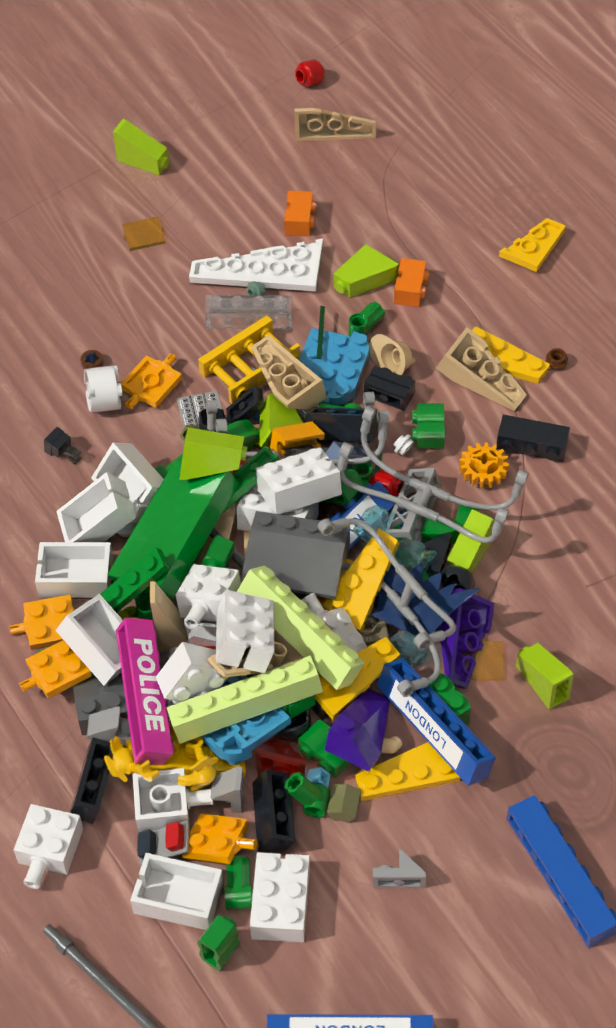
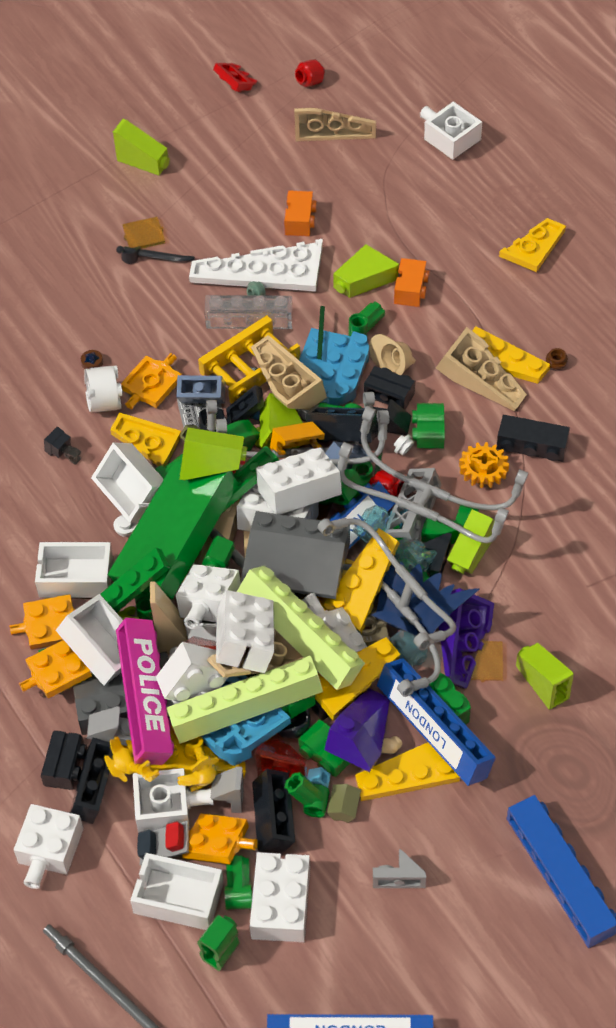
(63, 760): none -> black brick
(97, 511): white piece -> none
(130, 255): none -> black sword
(149, 438): none -> yellow wing
(200, 389): none -> sand blue brick
(234, 76): none -> red plate
(398, 419): none -> black slope
(451, 129): none -> white brick
(458, 576): black hair -> none

